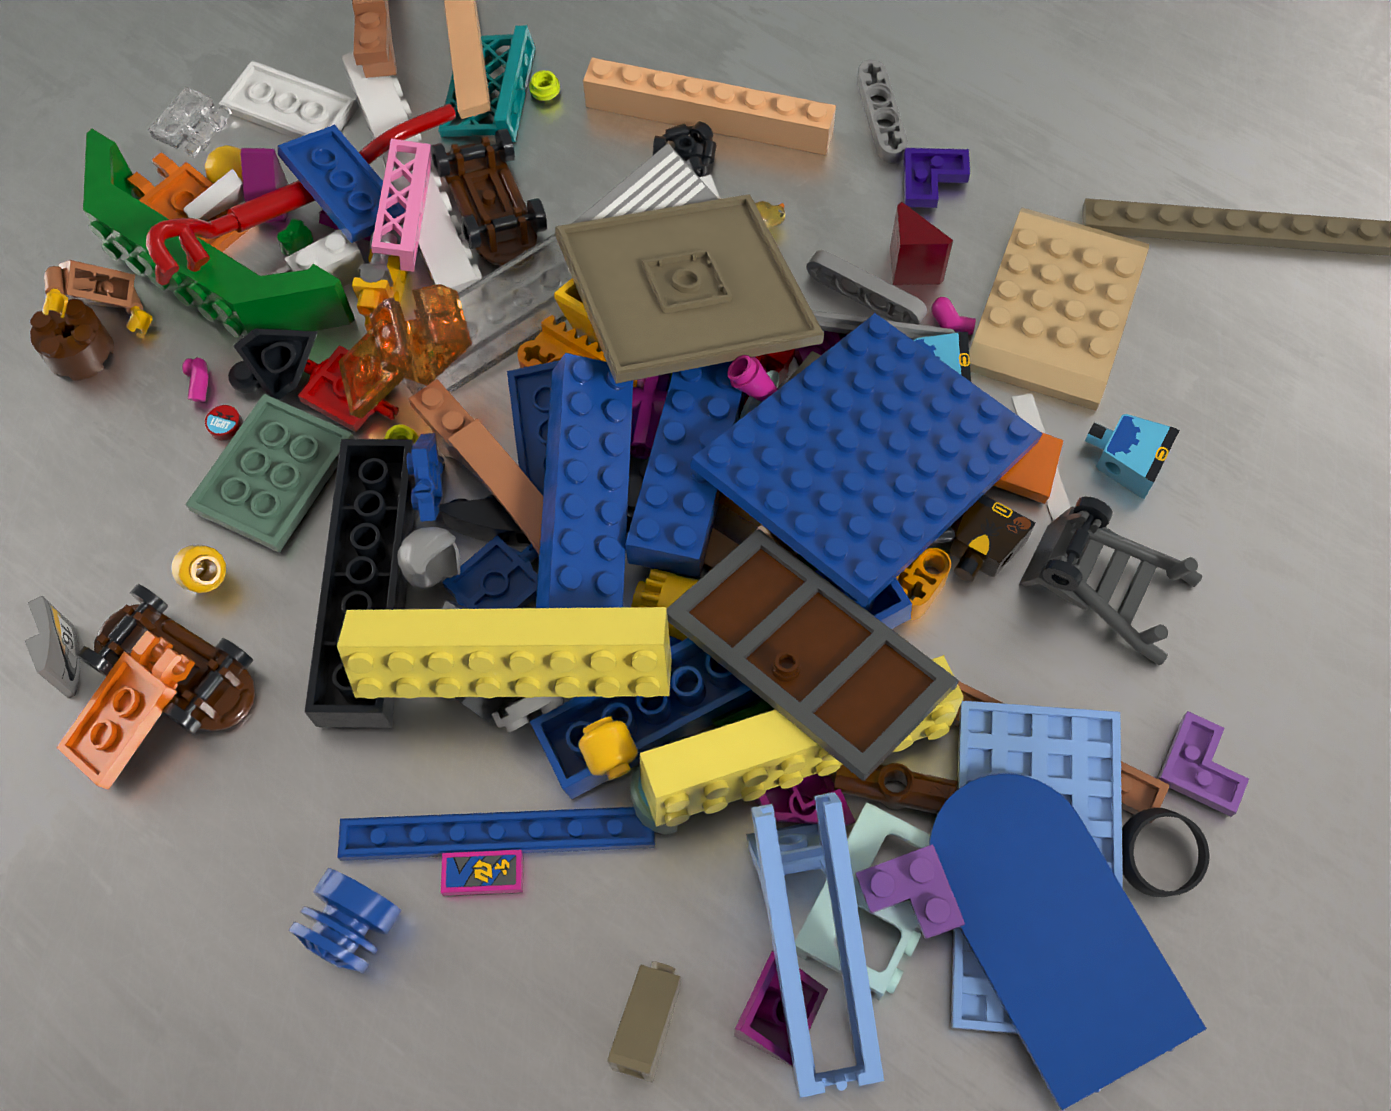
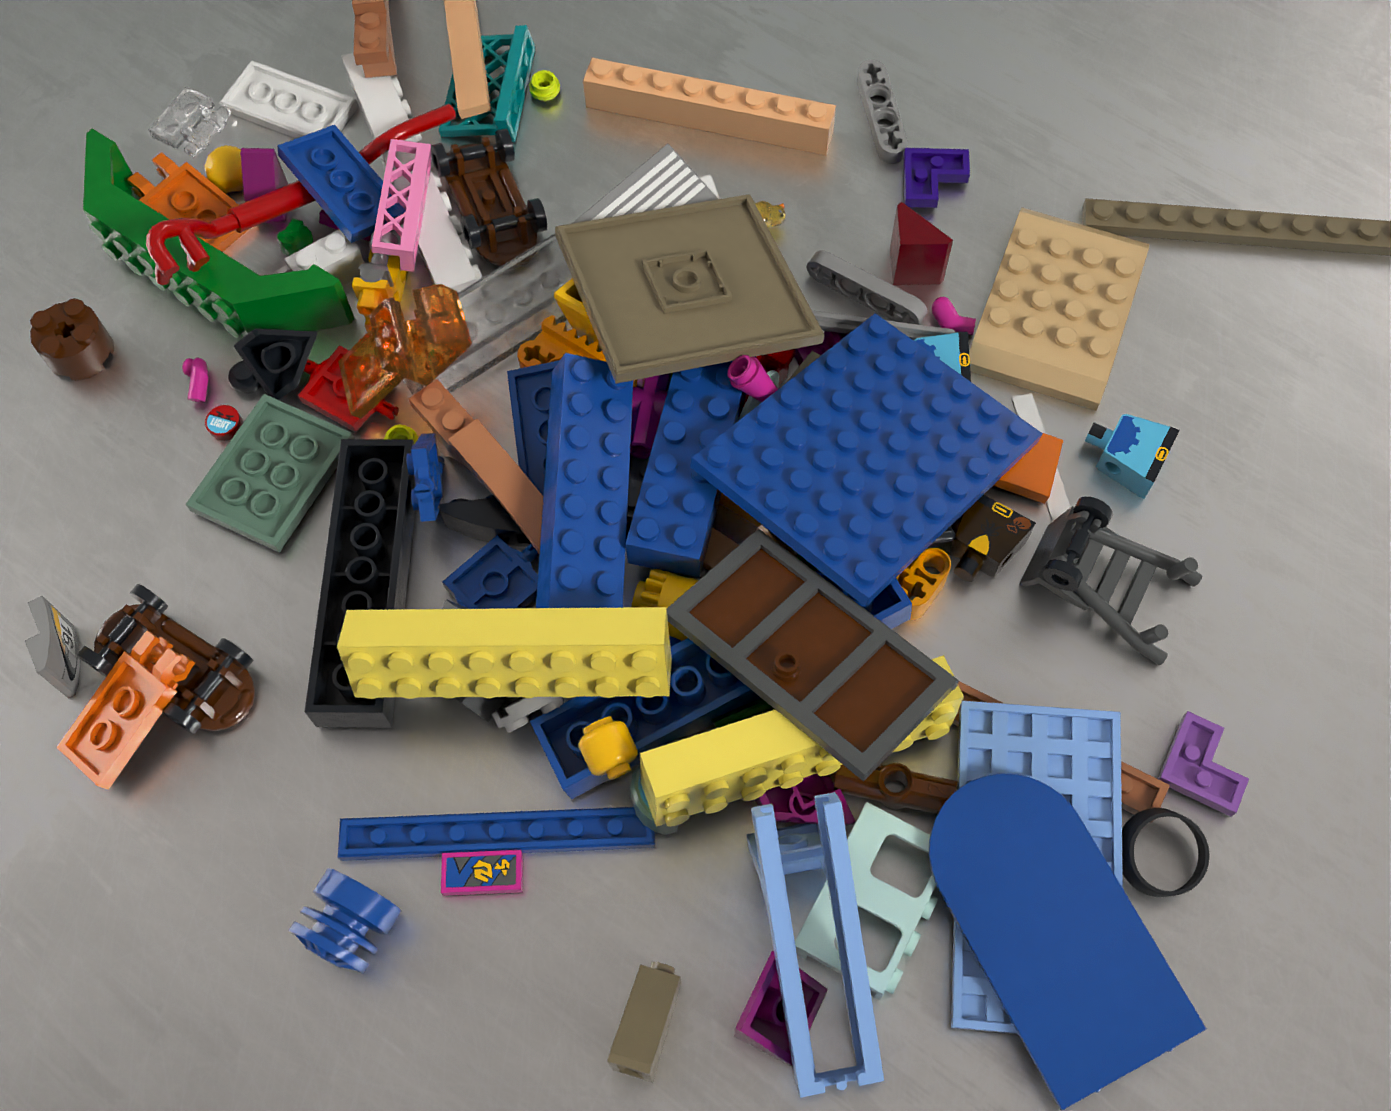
(94, 287): nougat torso -> none
(210, 565): yellow head -> none
(217, 198): white piece -> none
(428, 557): light grey hair -> none
(696, 150): black piece -> none
(918, 879): medium lavender plate -> none

